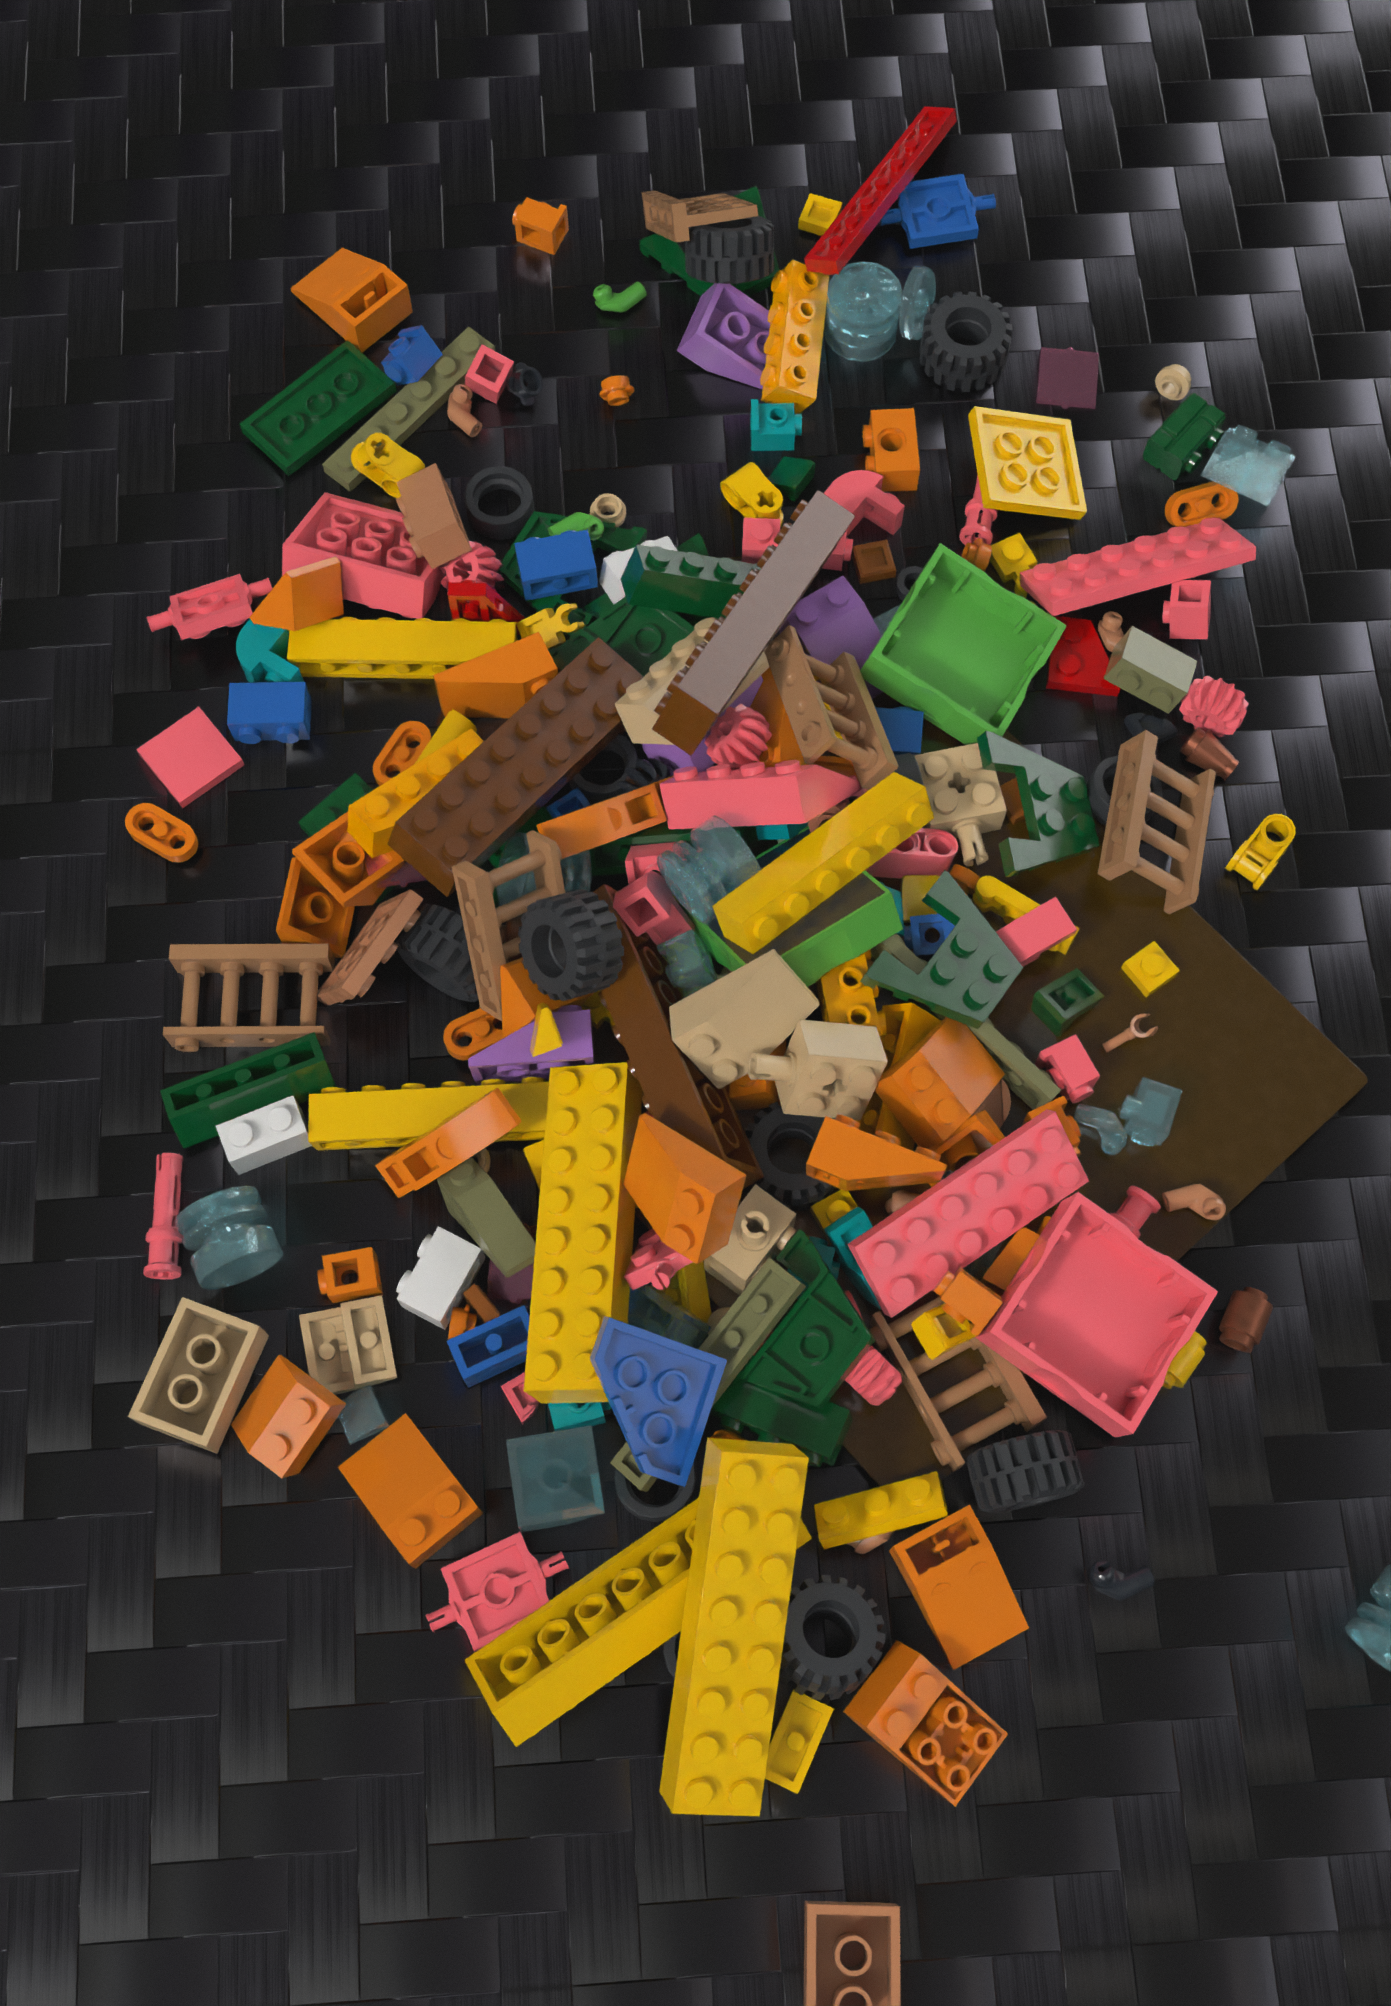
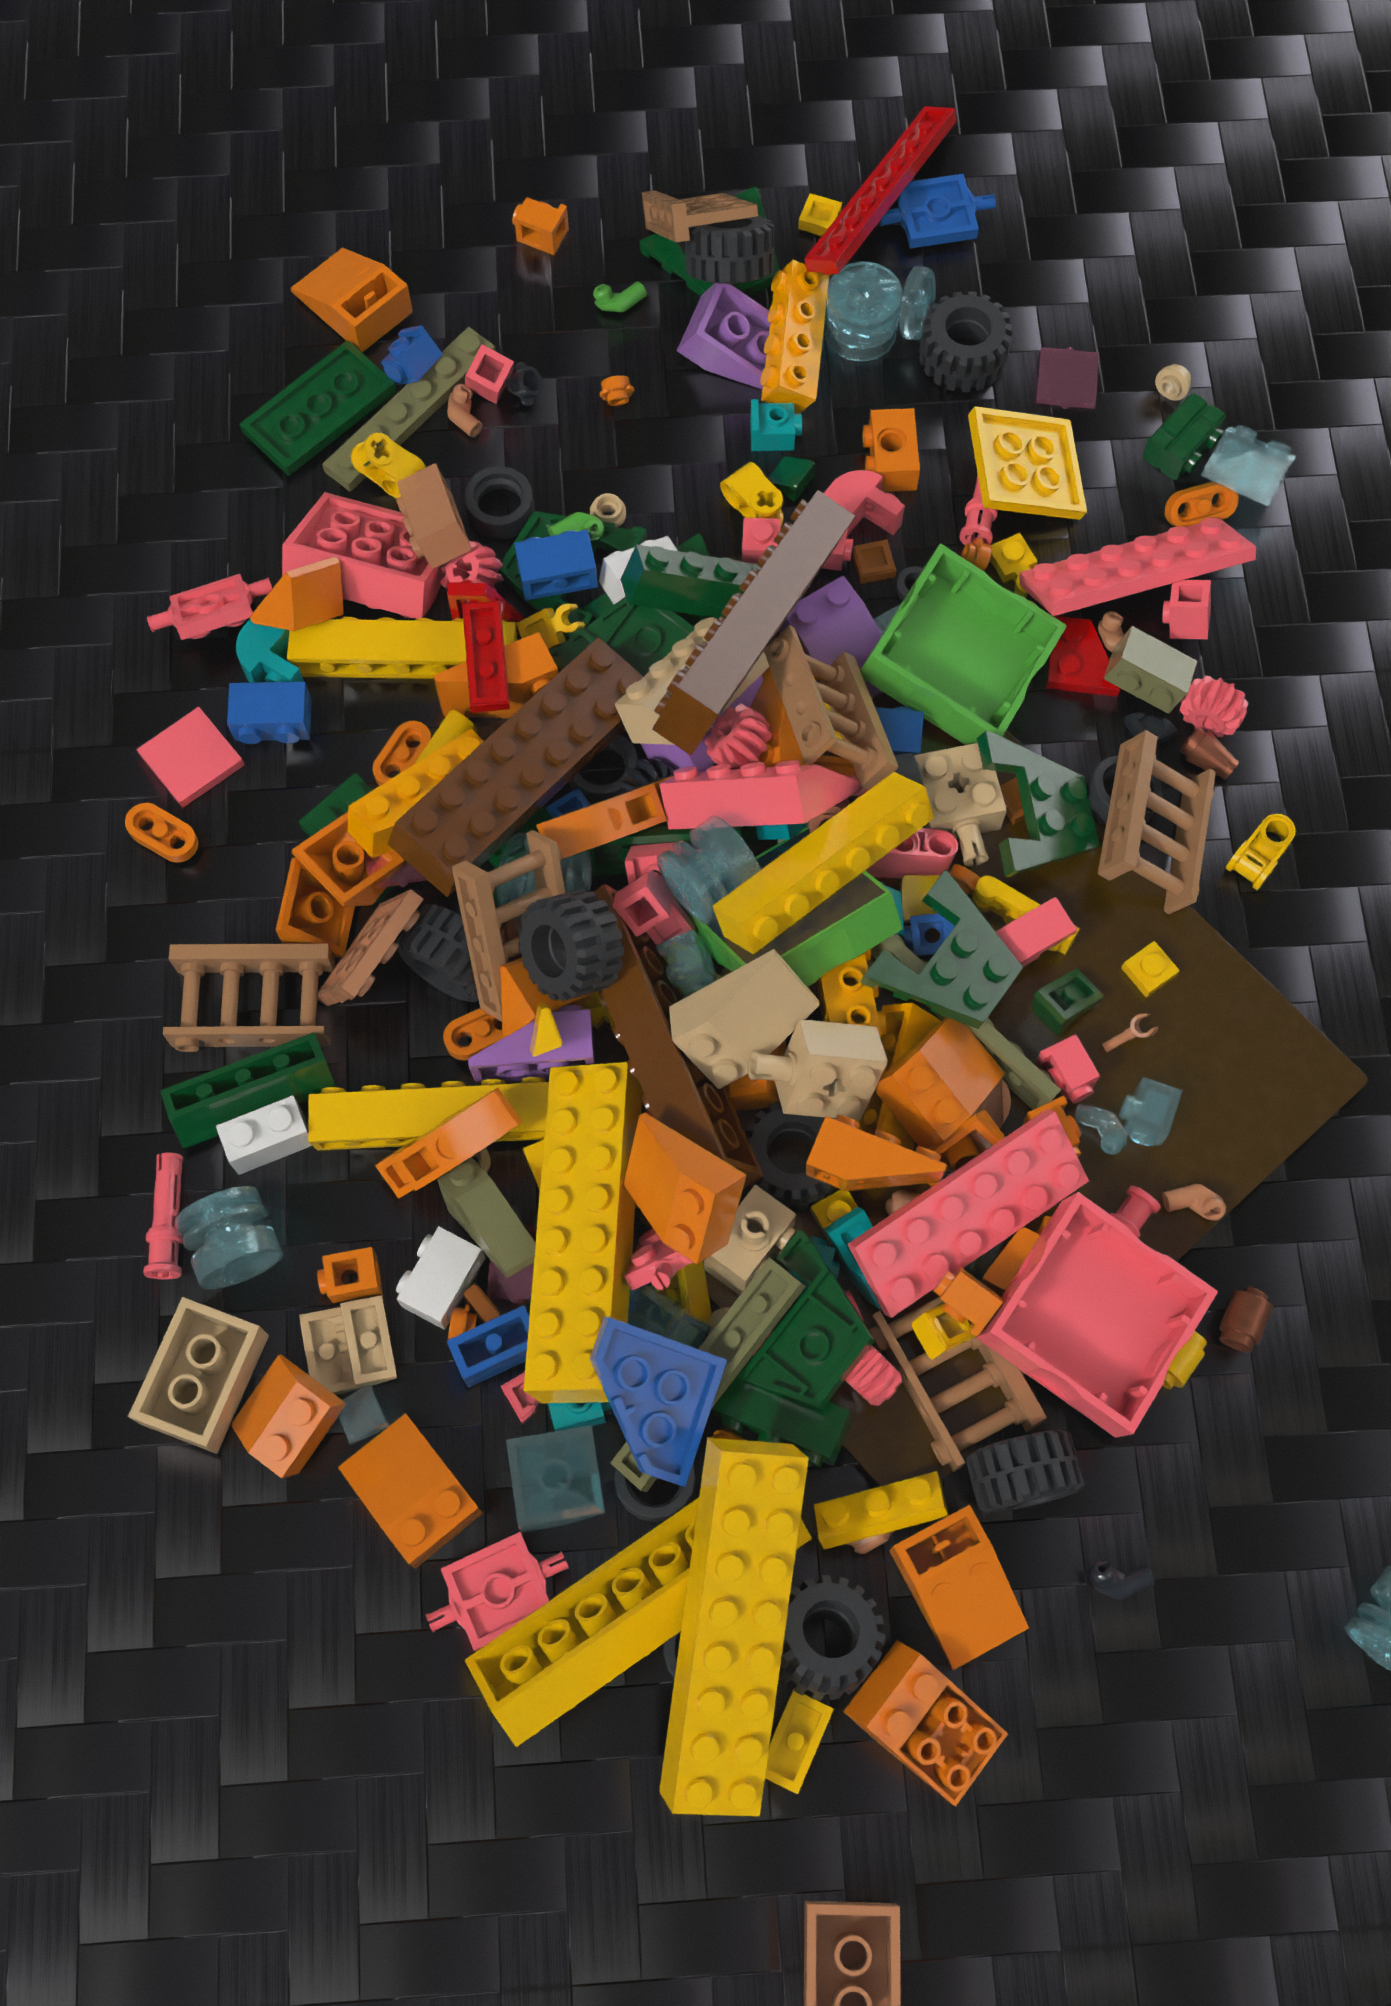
(485, 656): none -> red tile

